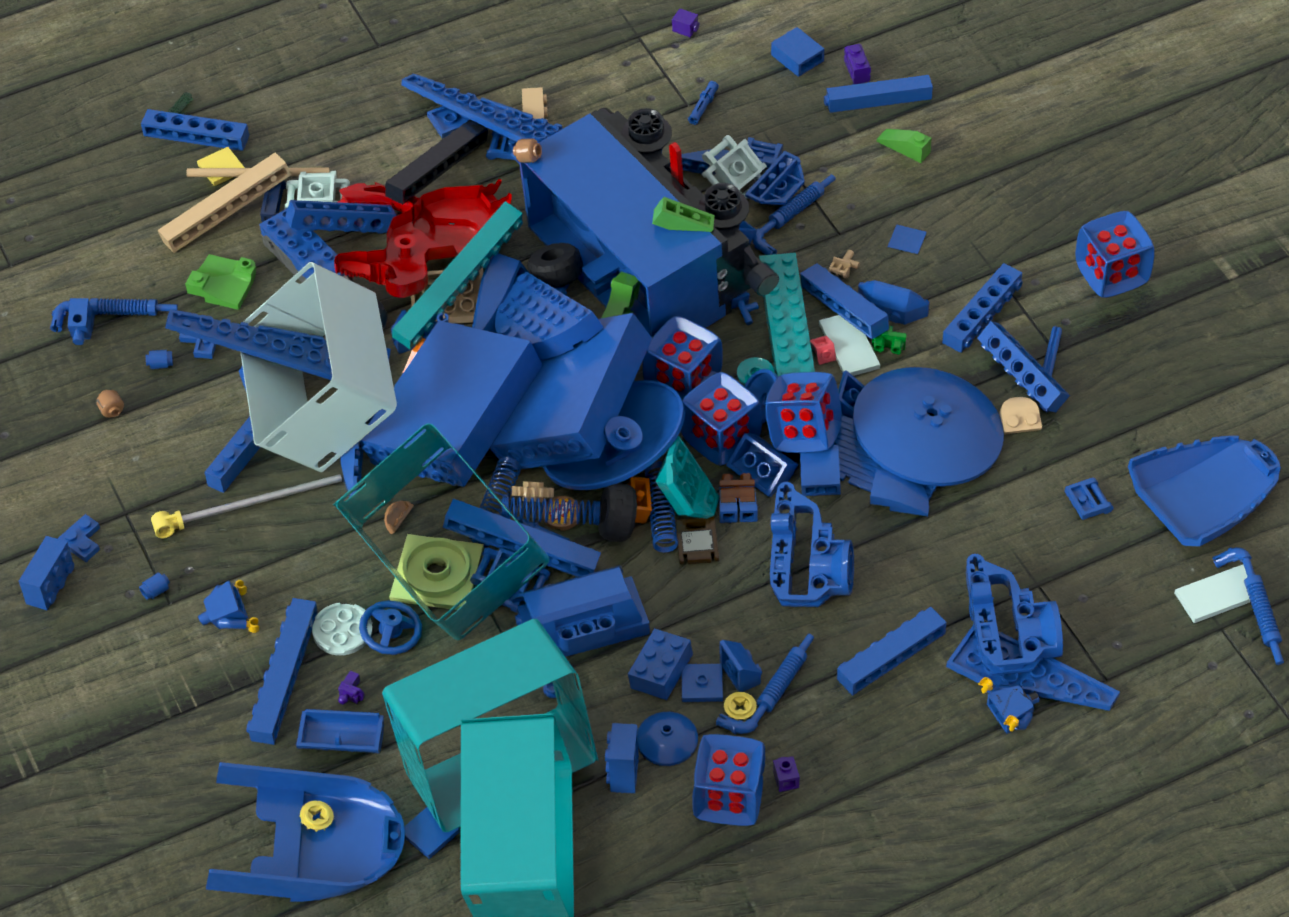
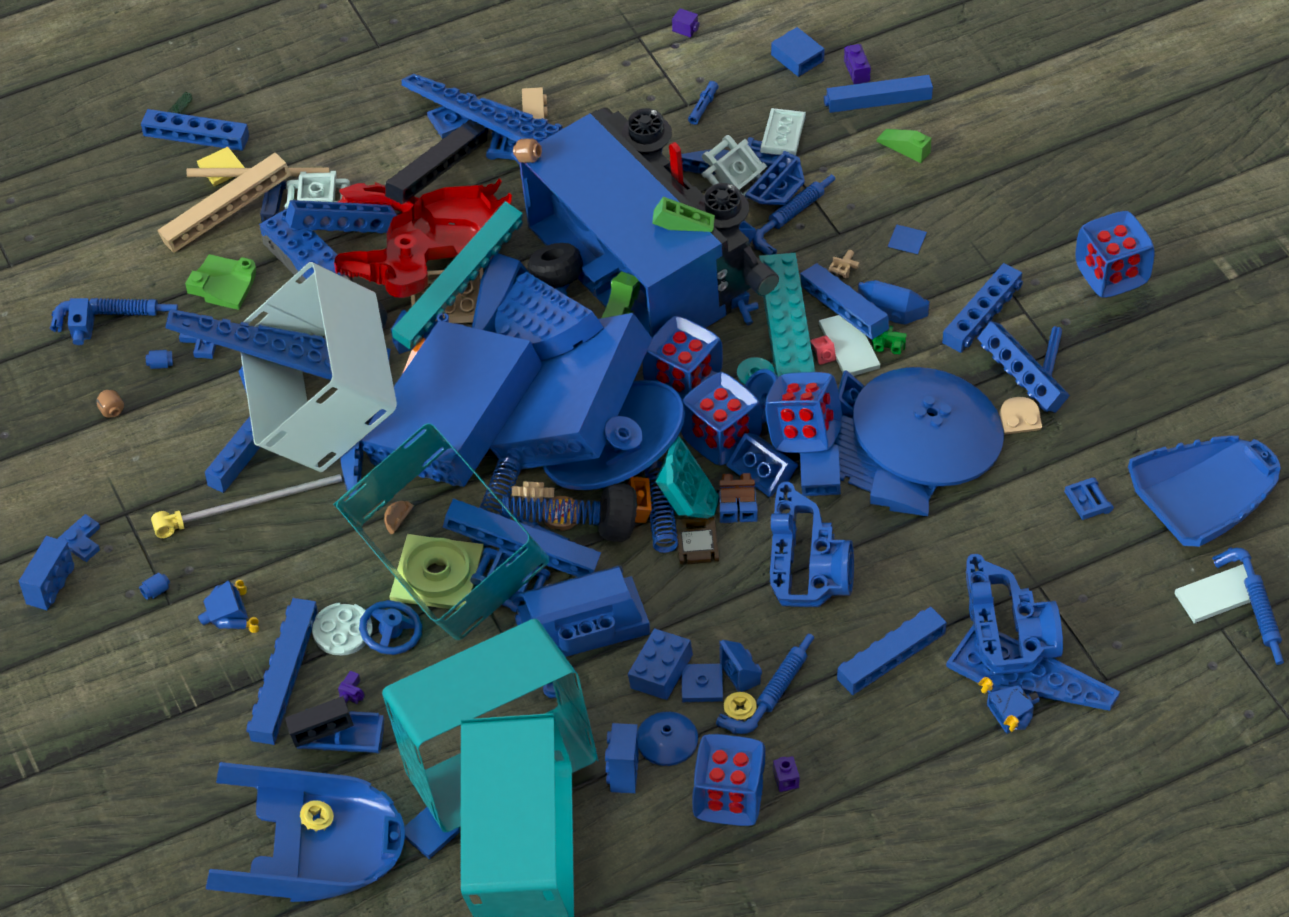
(319, 721): none -> black brick
(783, 131): none -> light aqua tile

